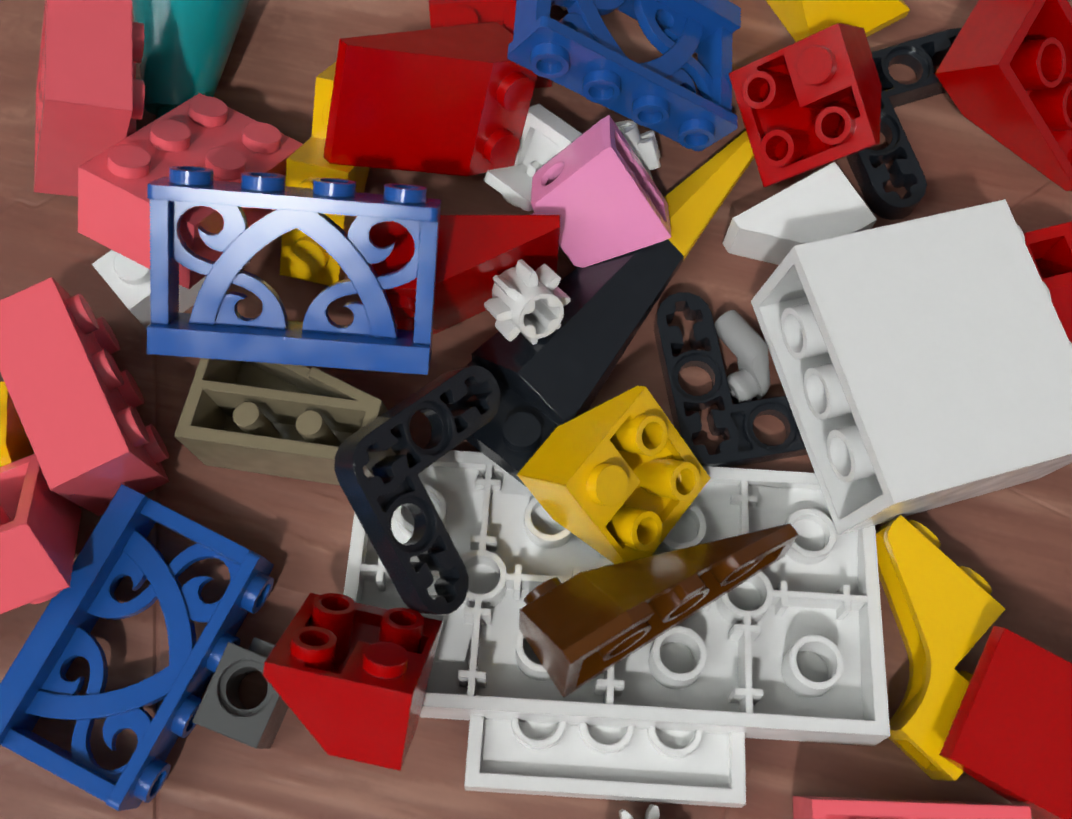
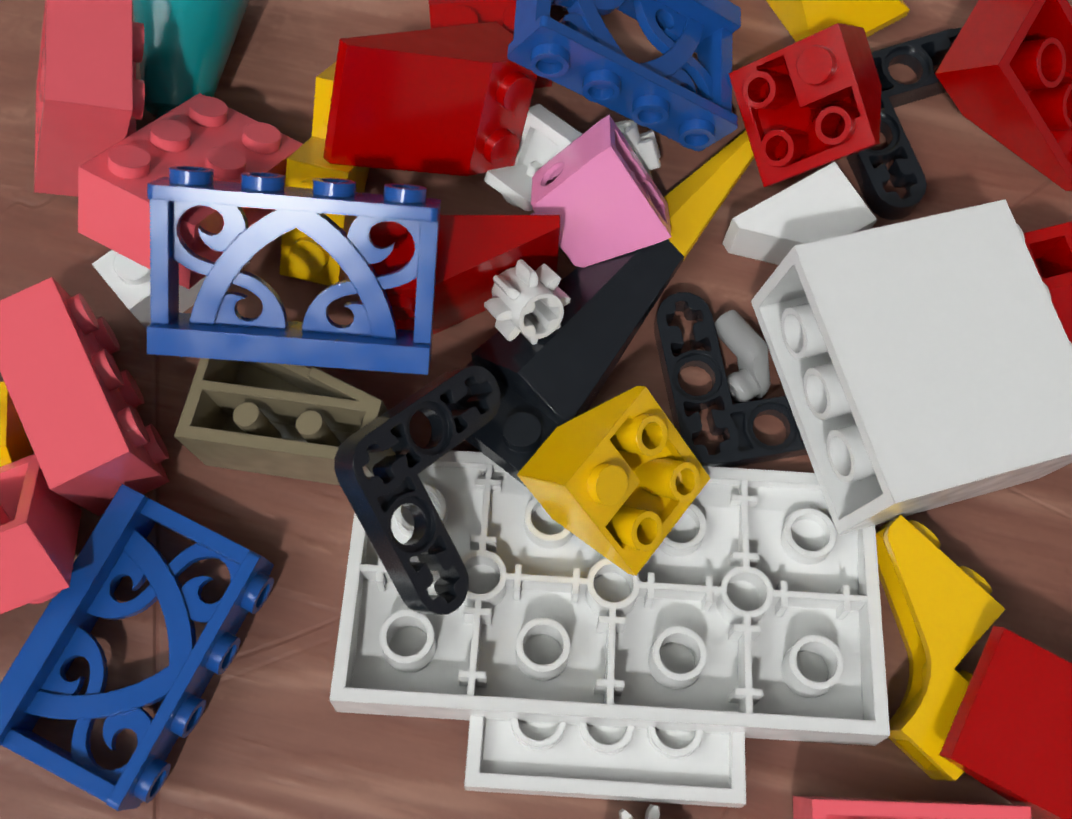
(221, 704): dark grey brick -> none
(355, 675): red slope -> none
(619, 608): reddish brown wedge -> none

